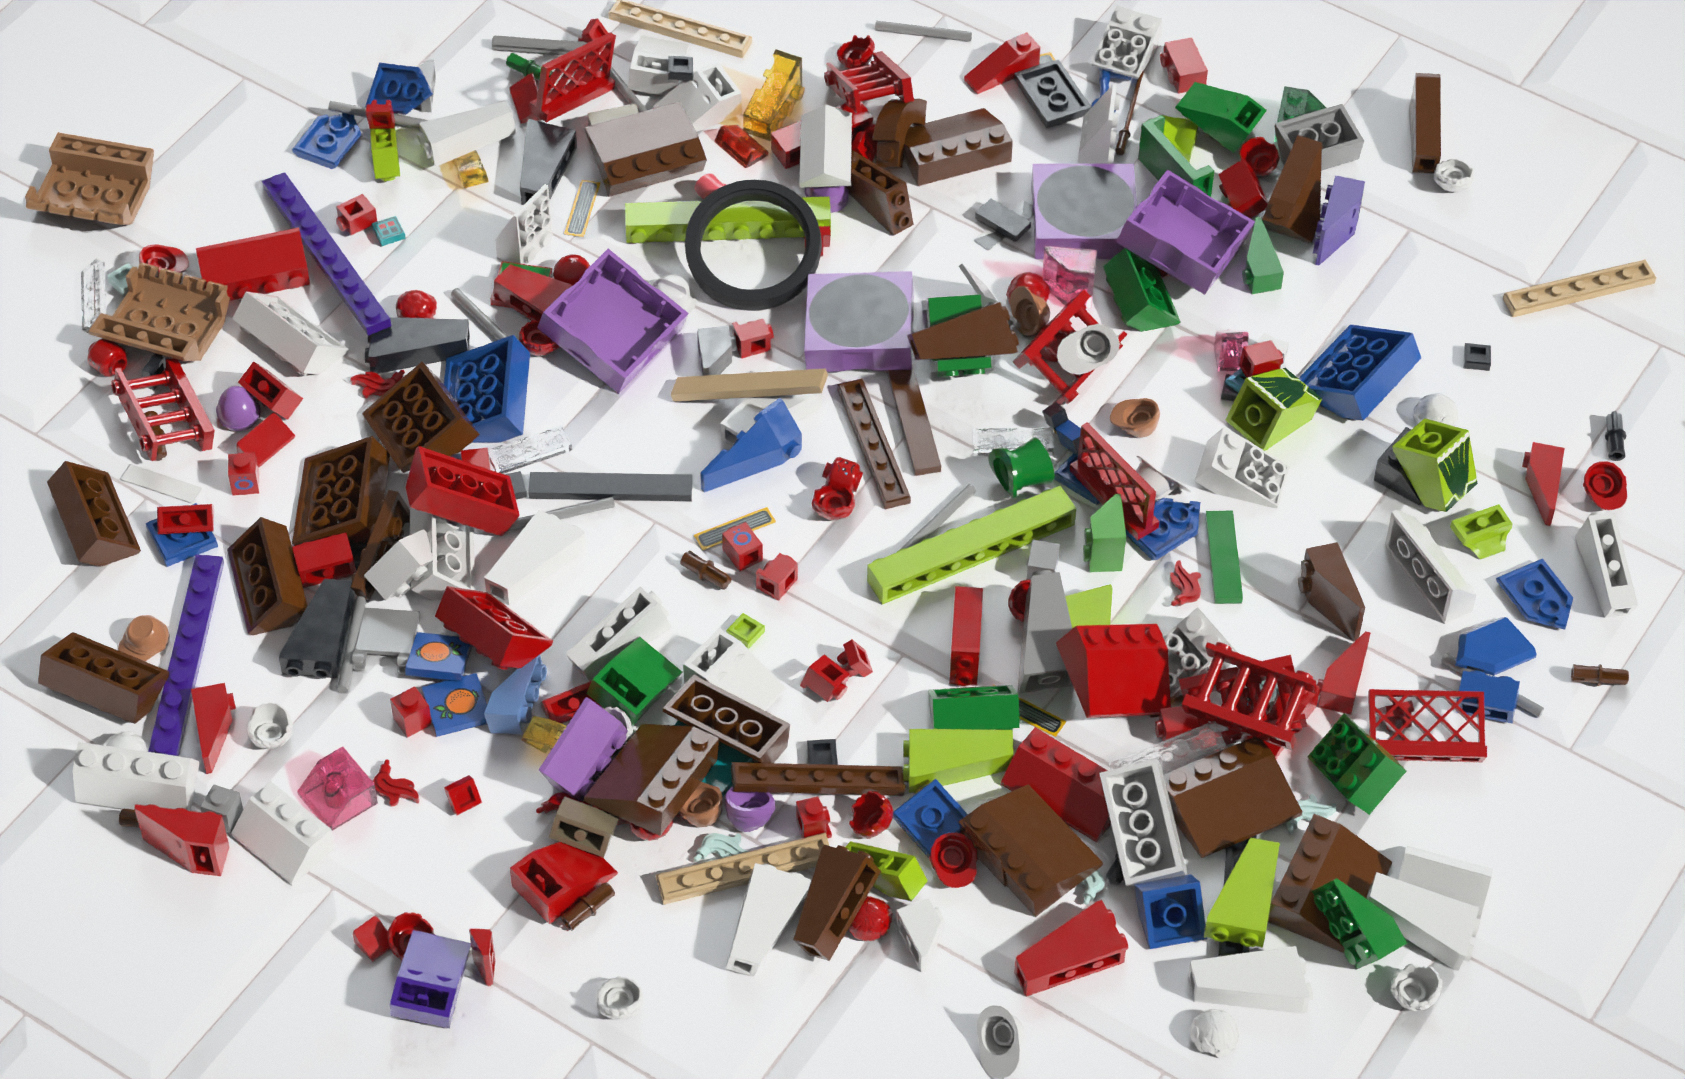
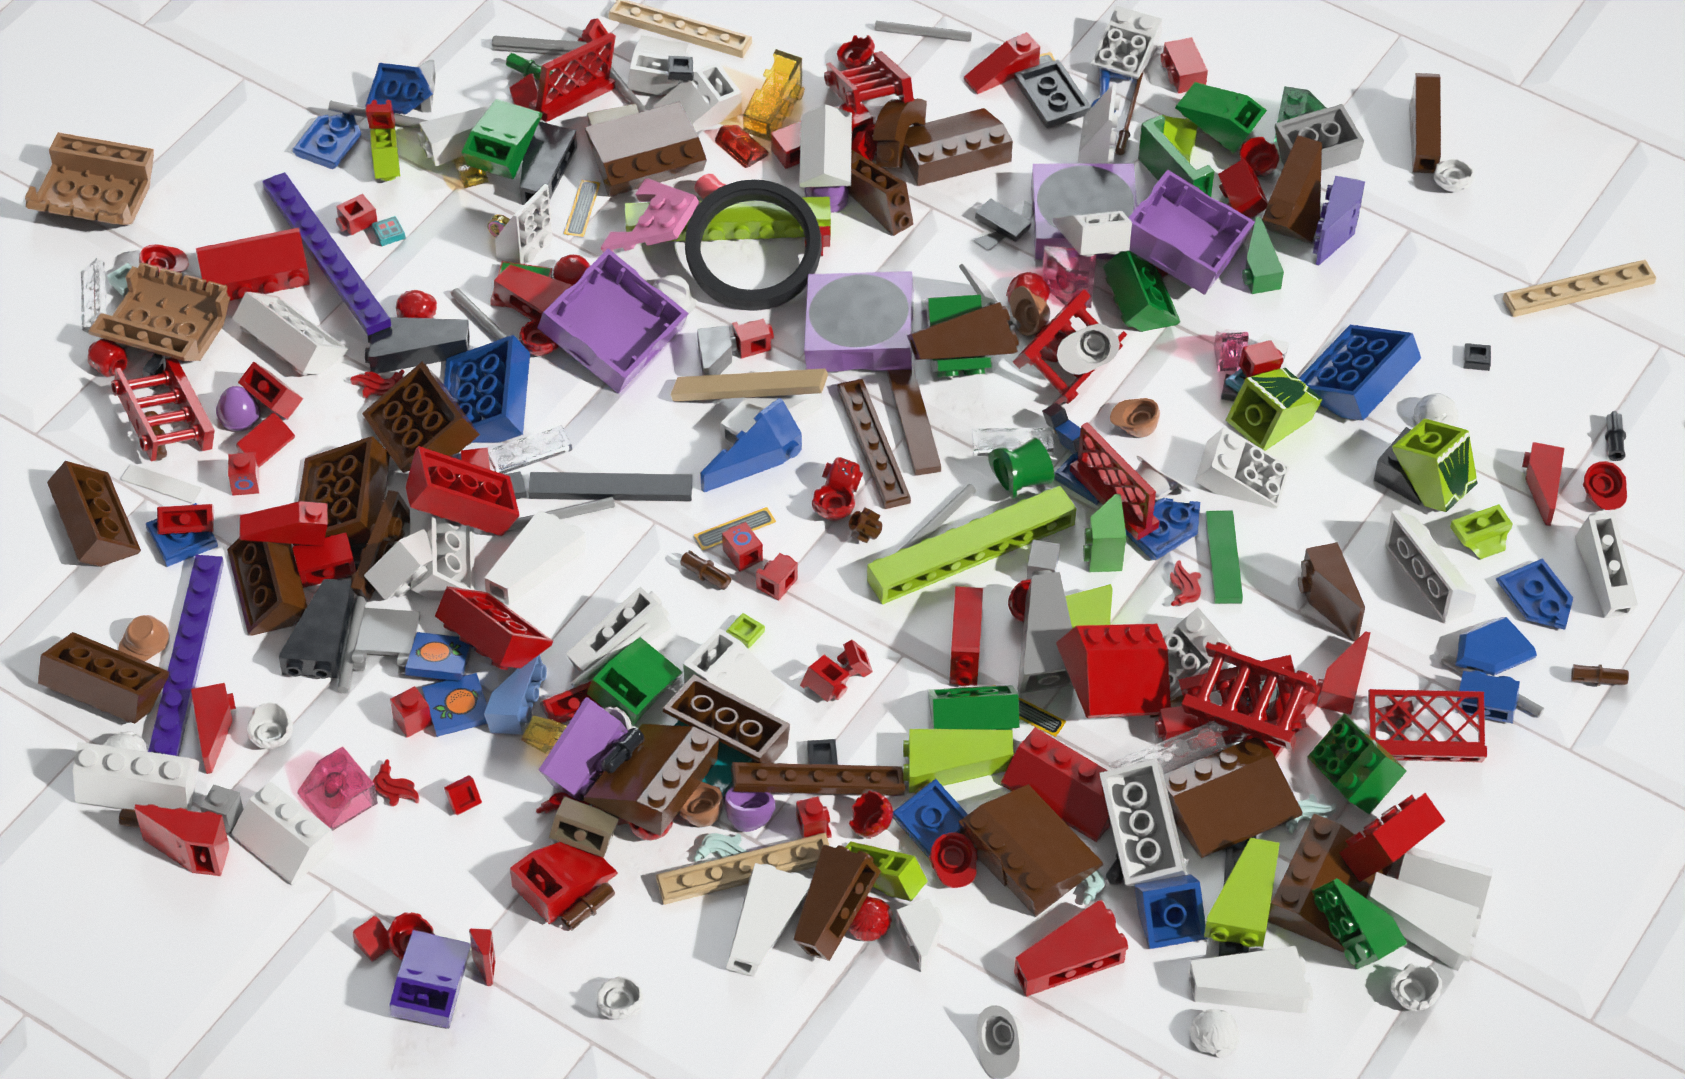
(289, 523): none -> red slope
(497, 224): none -> clear yellow tile
(501, 138): none -> green slope
(610, 655): none -> white axle
(622, 750): none -> black axle
(661, 221): none -> bright pink wing
(865, 525): none -> reddish brown gear
(1096, 232): none -> white slope
(1392, 836): none -> red brick

